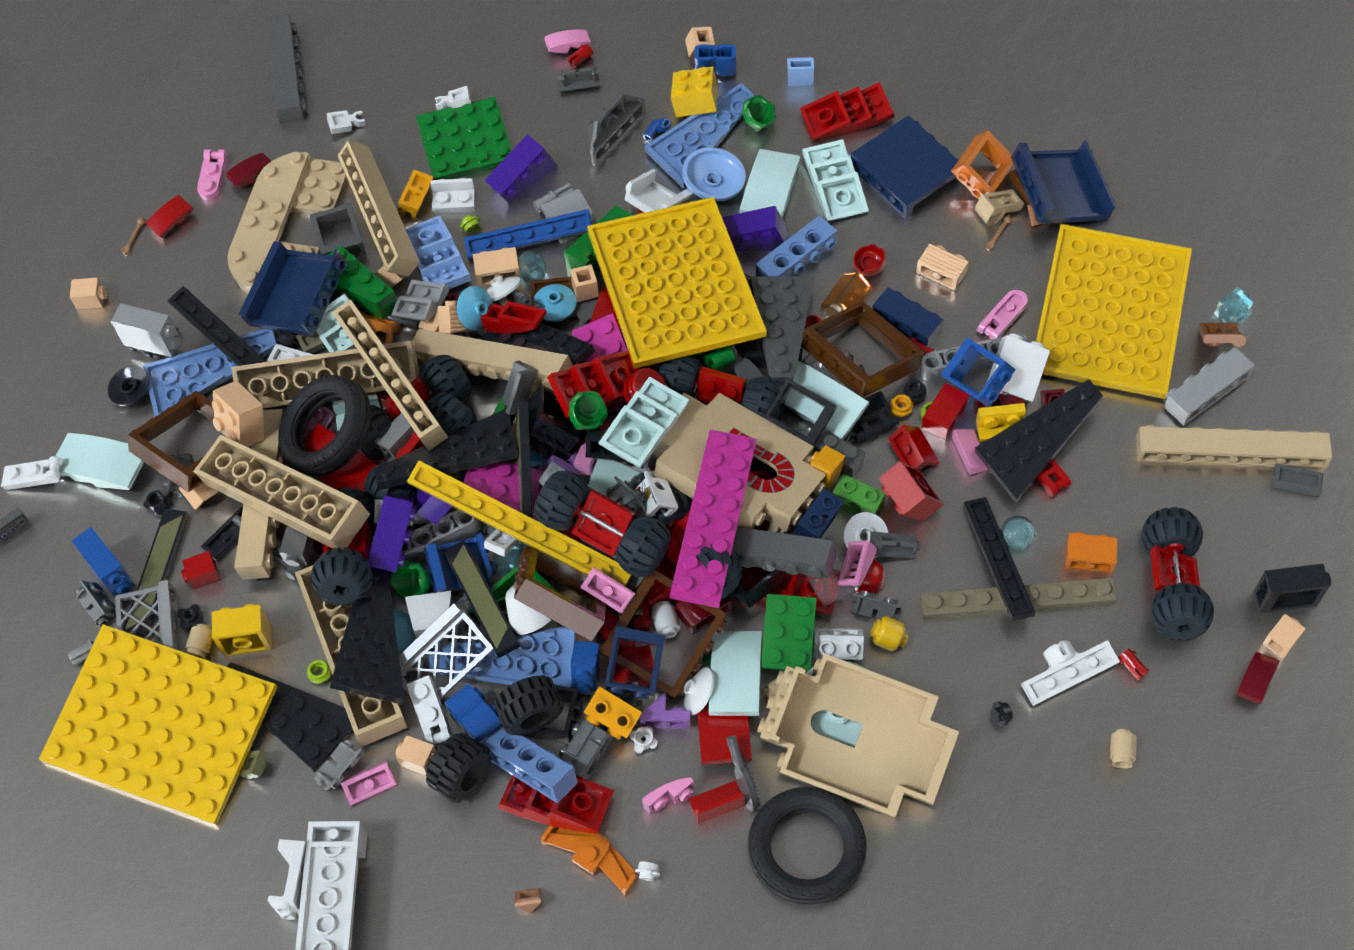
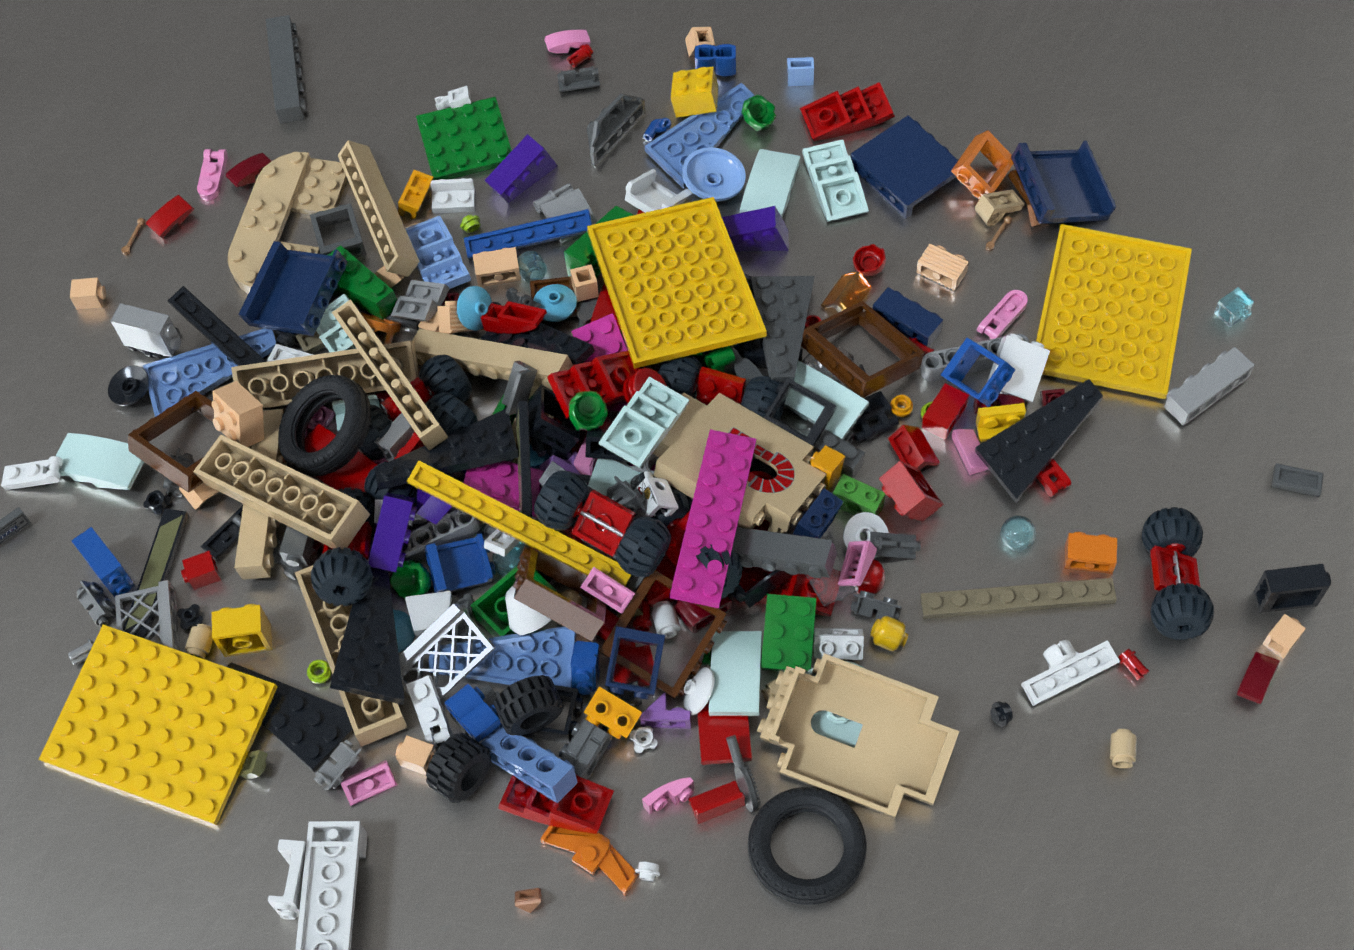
(342, 122): white plate -> none
(481, 599): olive tile -> none
(502, 287): white dish -> none
(799, 250): medium blue brick -> none
(915, 390): black plate -> none
(999, 559): black tile -> none
(1222, 332): dark orange plate -> none
(1233, 447): tan brick -> none

